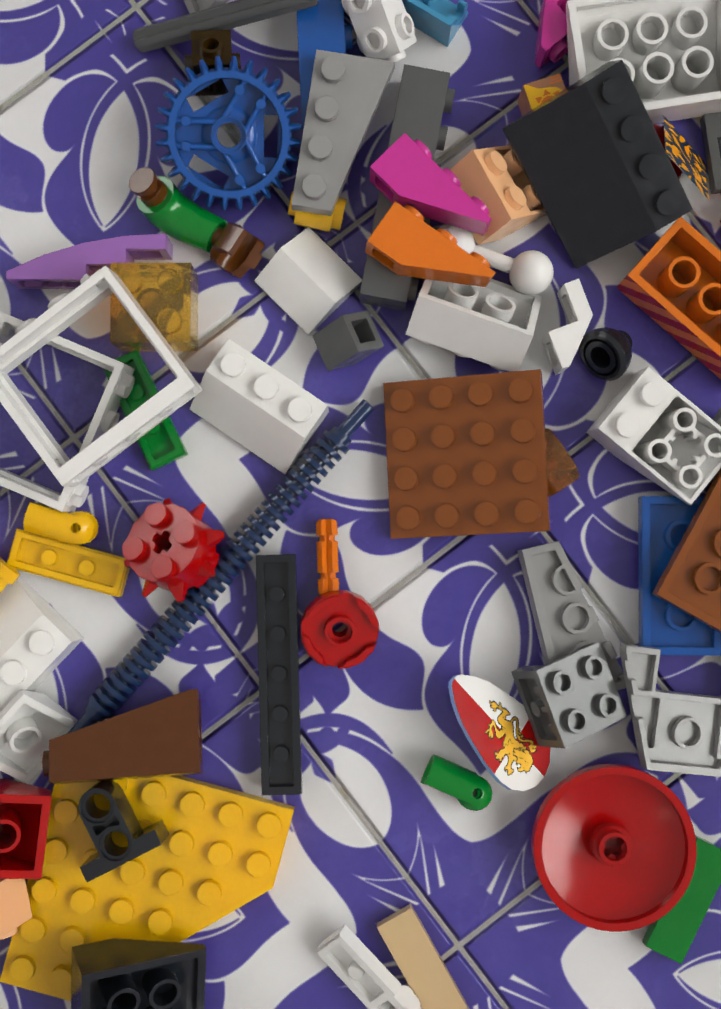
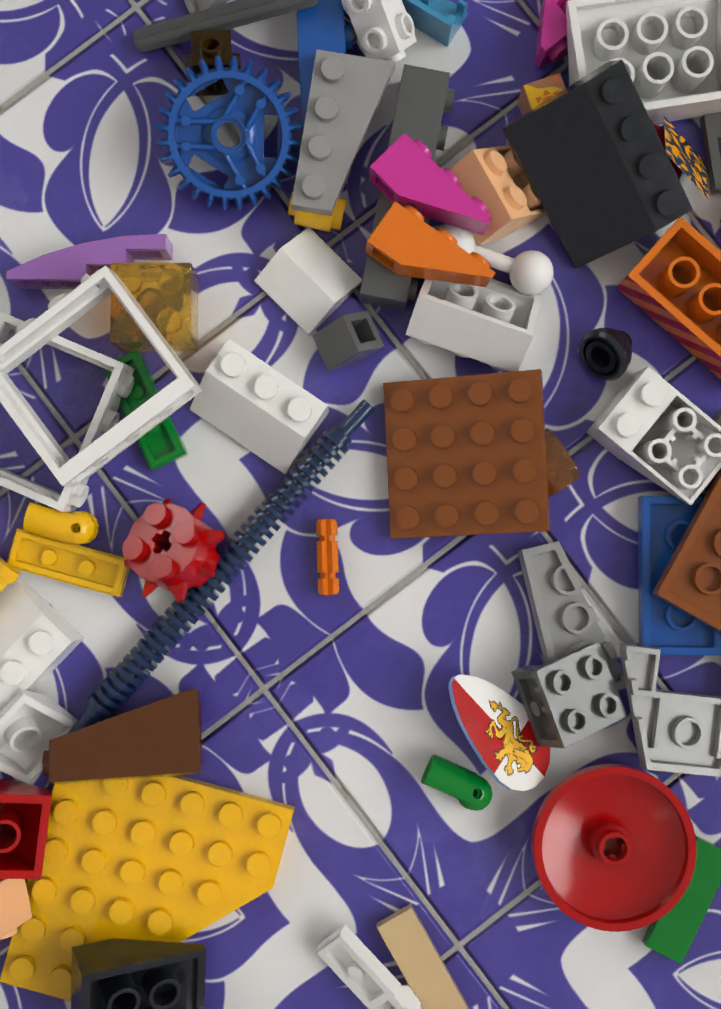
(119, 818): black tile -> none
(186, 221): piece -> none
(279, 675): black plate -> none
(345, 647): red plate -> none
(563, 342): white slope -> none

